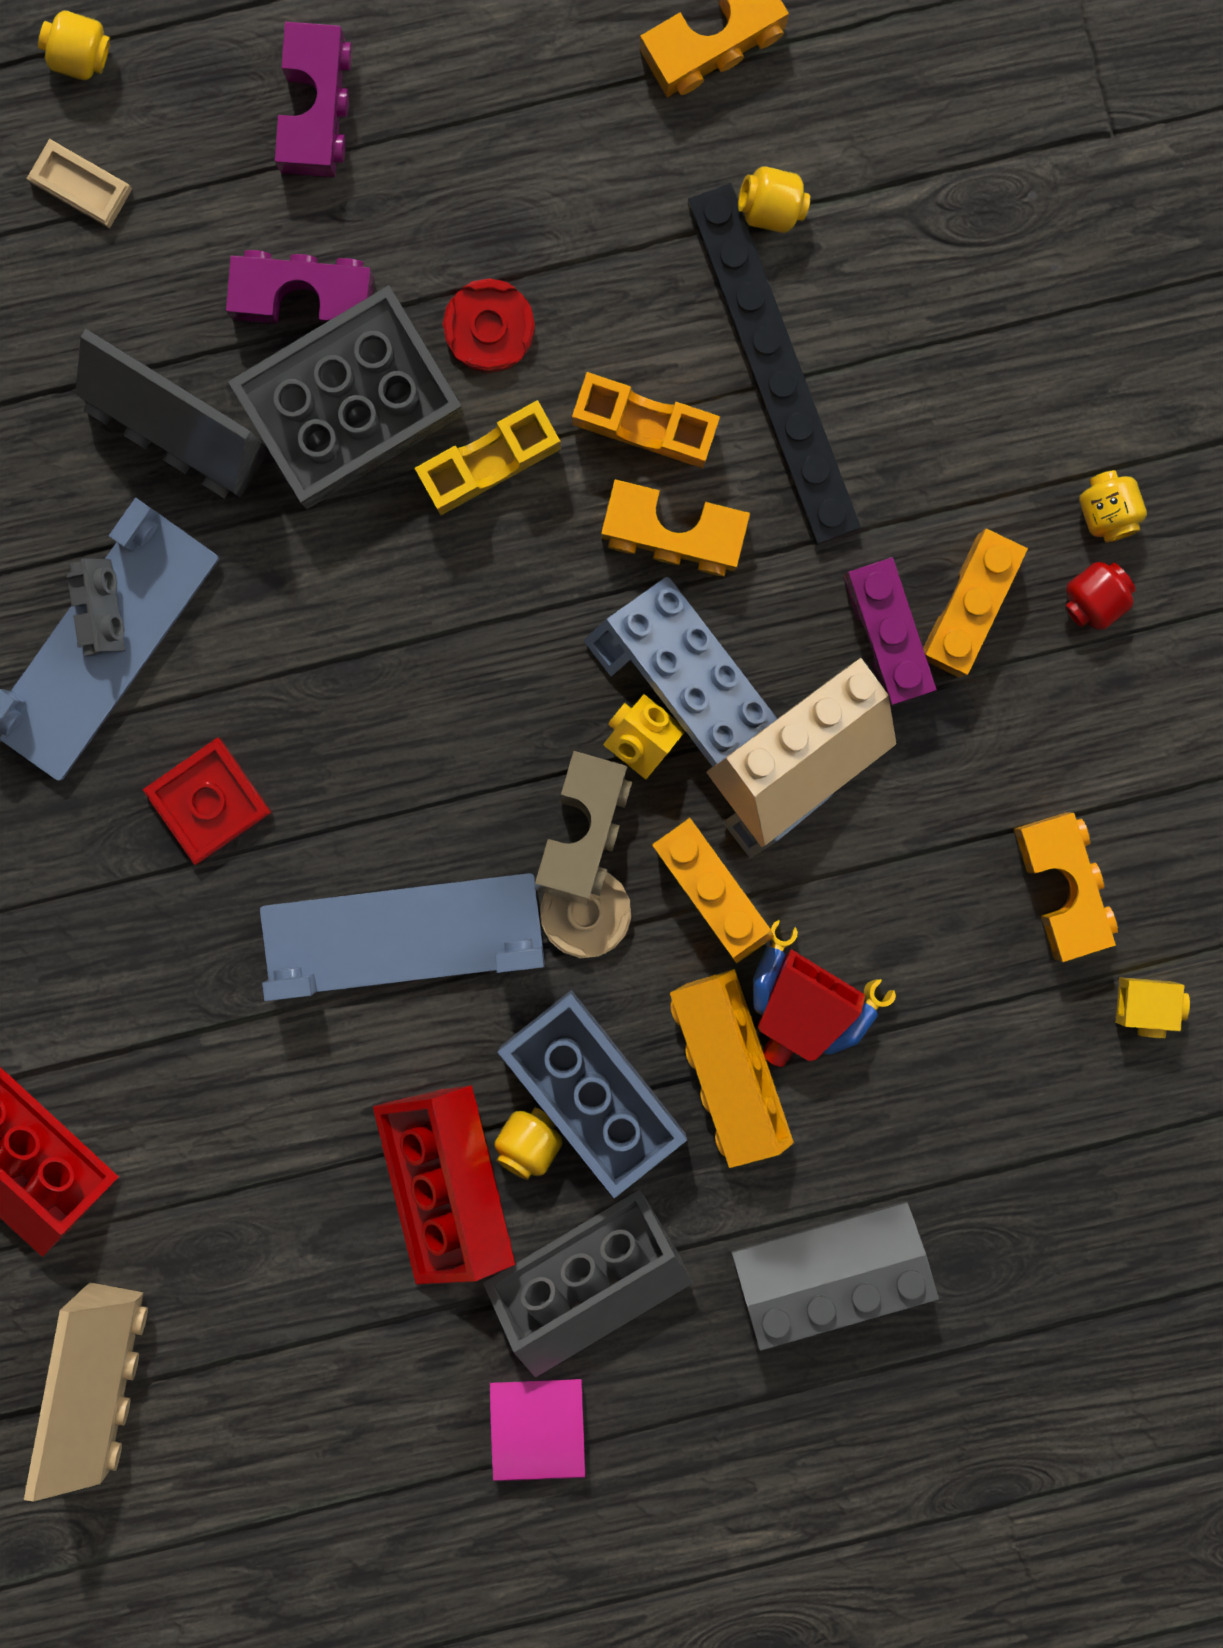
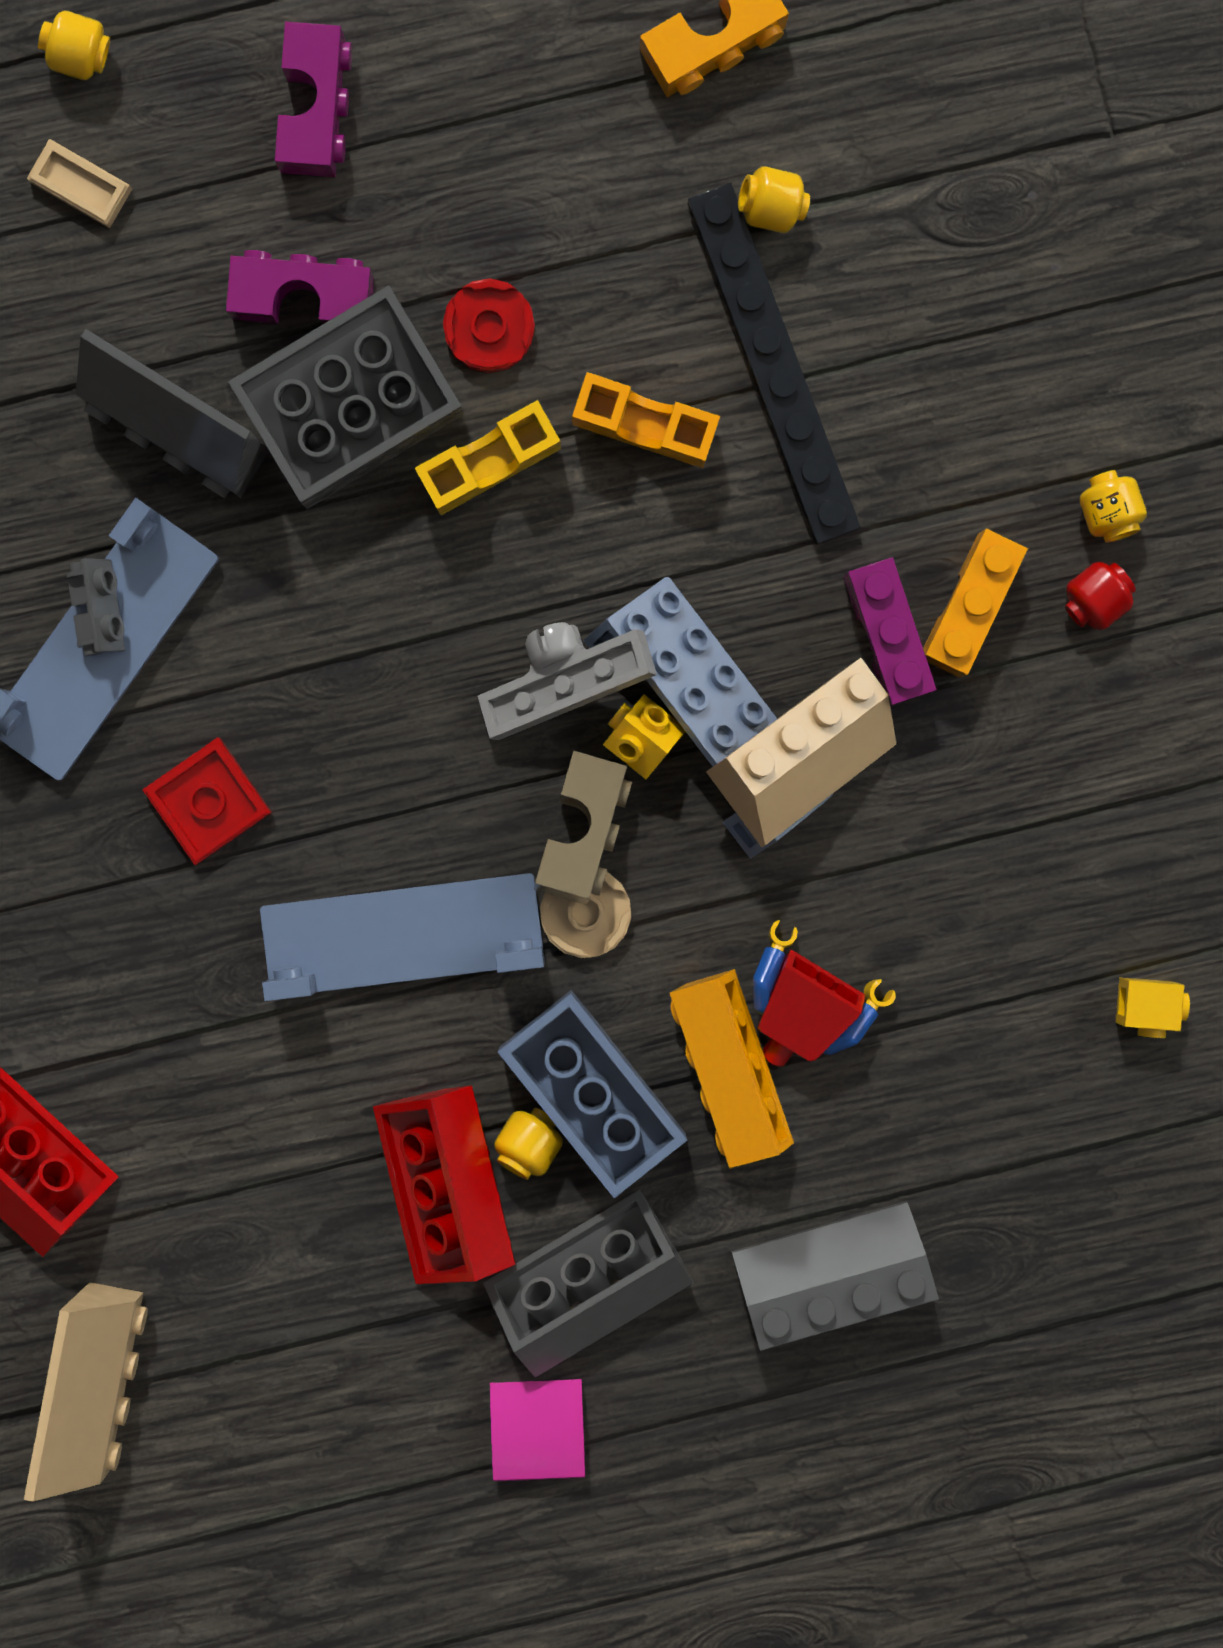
(564, 677): none -> light grey plate
(711, 543): light orange arch -> none
(713, 890): light orange arch -> none
(1082, 922): light orange arch -> none

